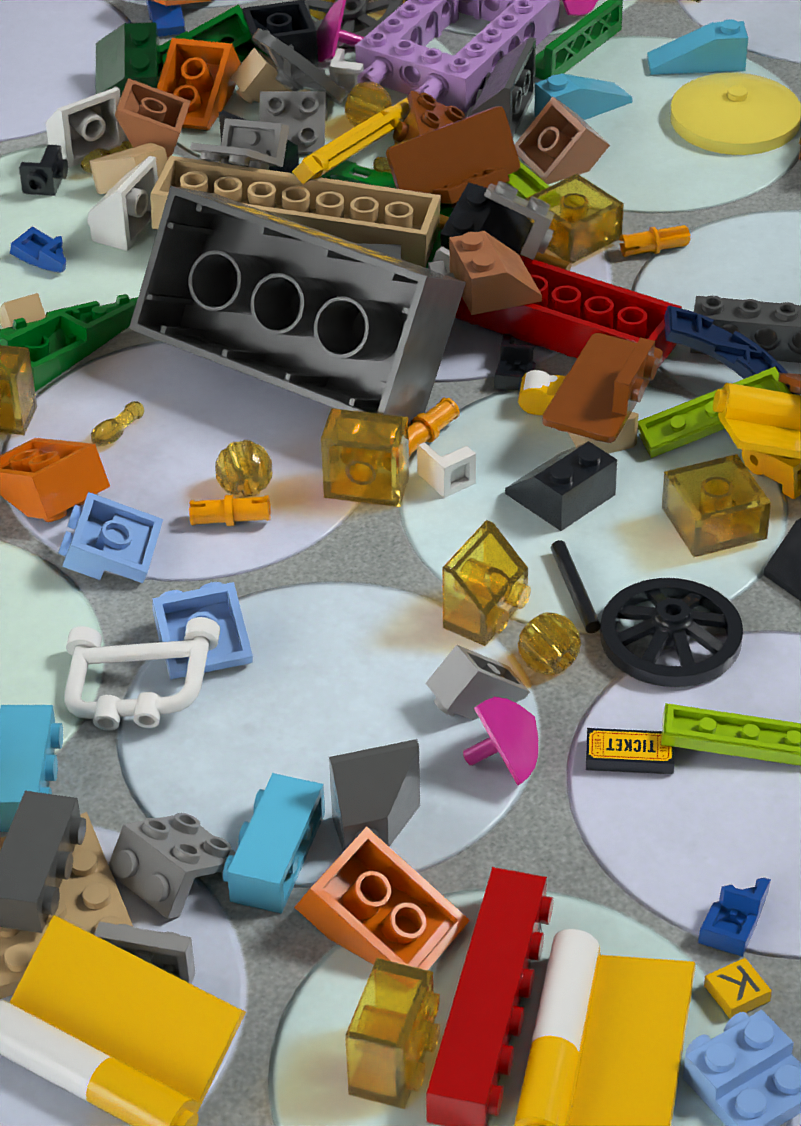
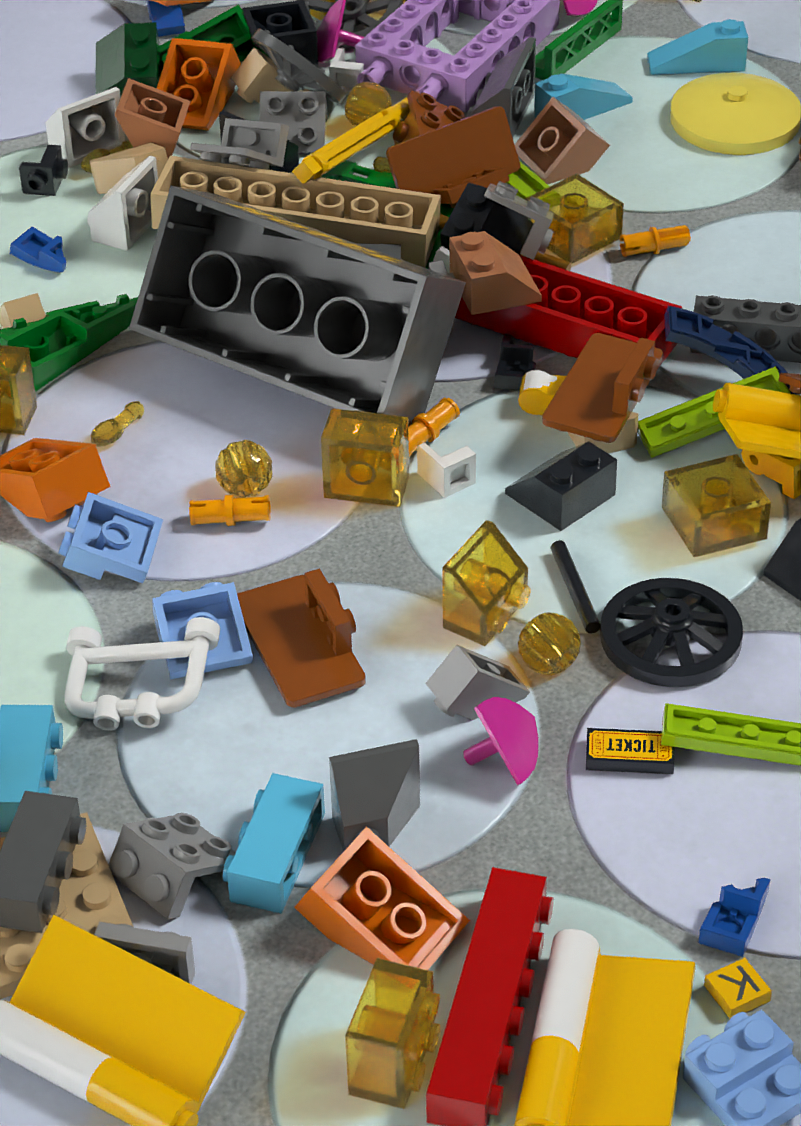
(303, 637): none -> dark orange bracket

